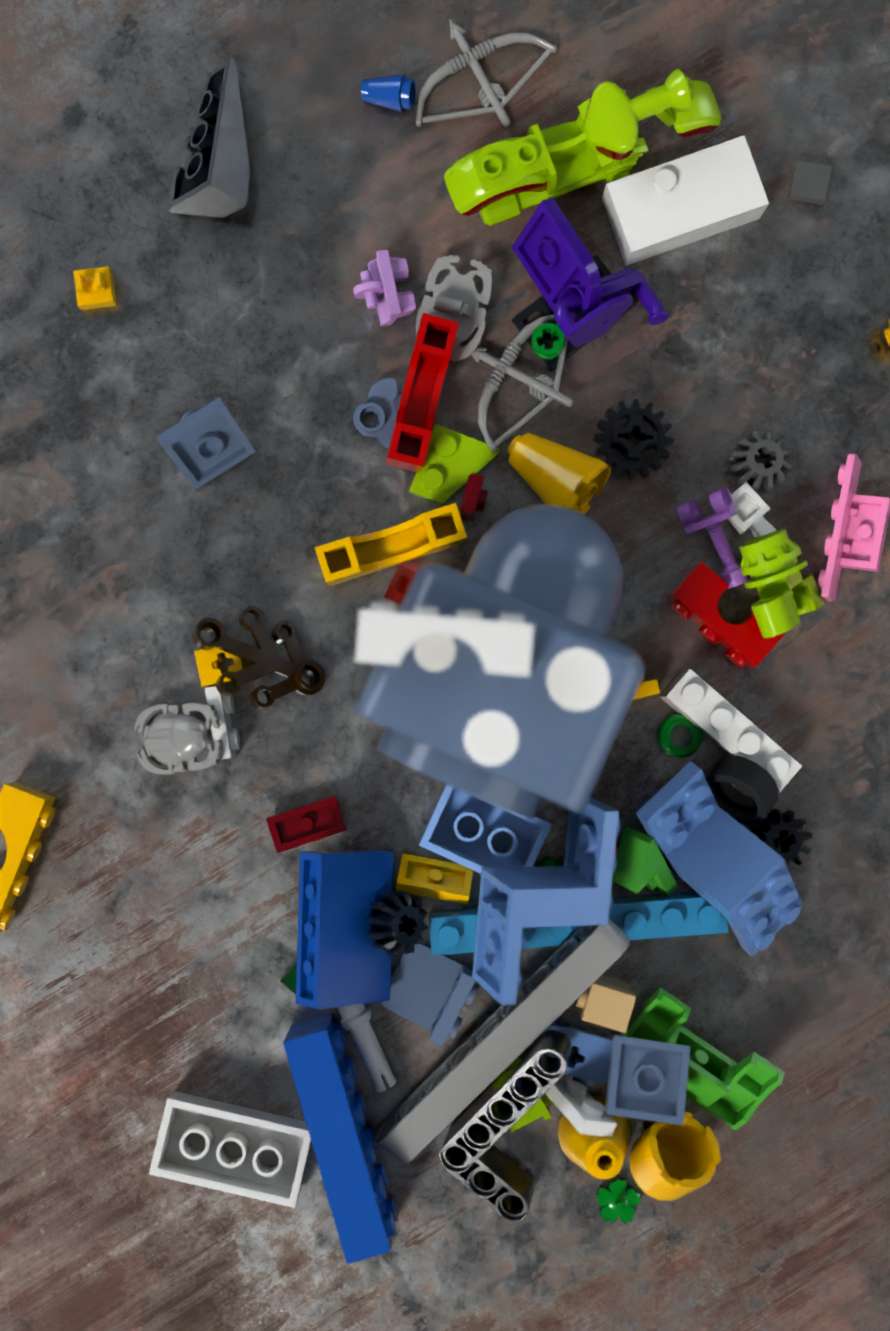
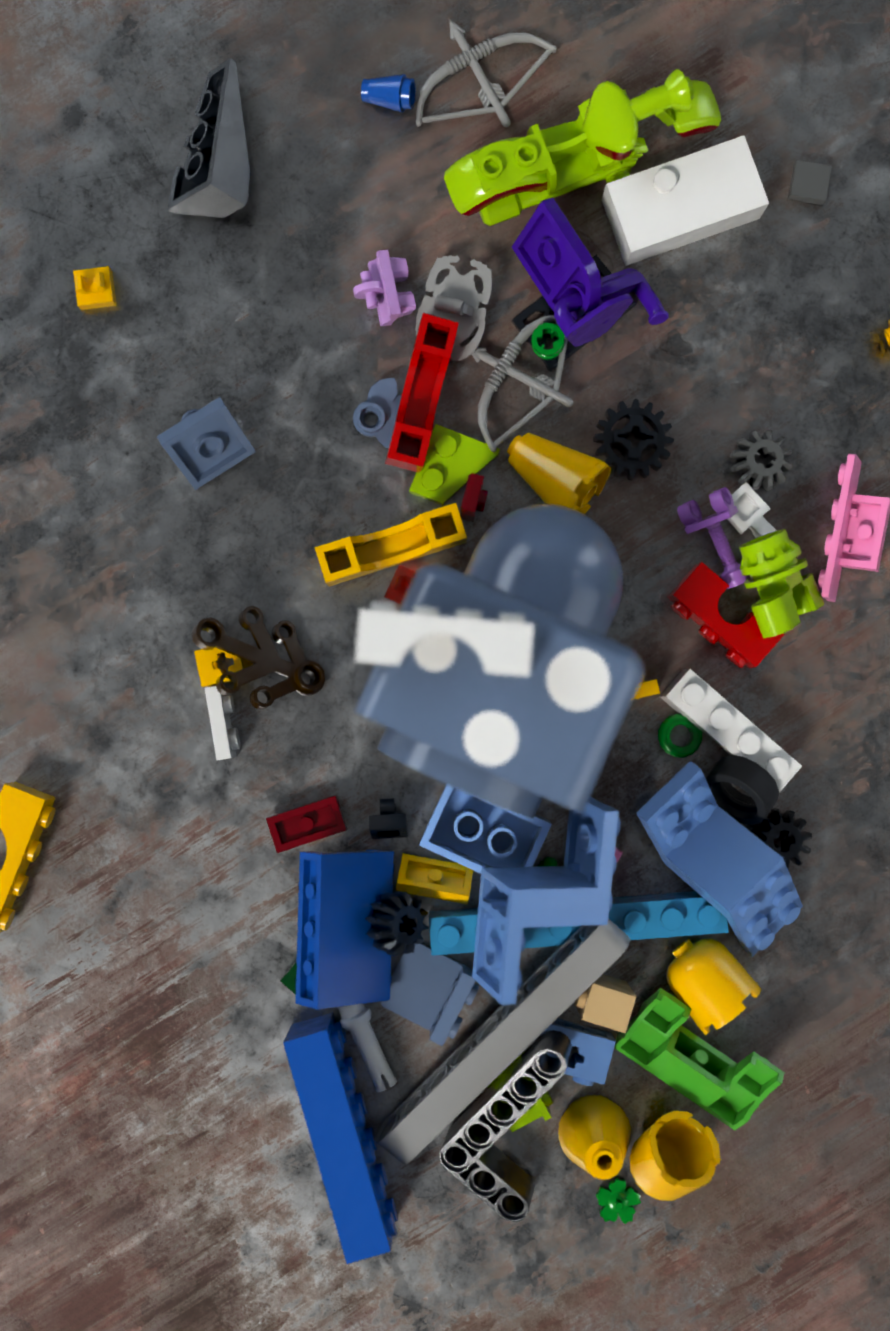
(177, 738): light grey shield -> none
(231, 1149): white brick -> none
(388, 823): none -> black tile
(581, 1108): white plate -> none
(642, 864): bright green slope -> none
(647, 1080): sand blue tile -> none
(710, 982): none -> yellow cylinder

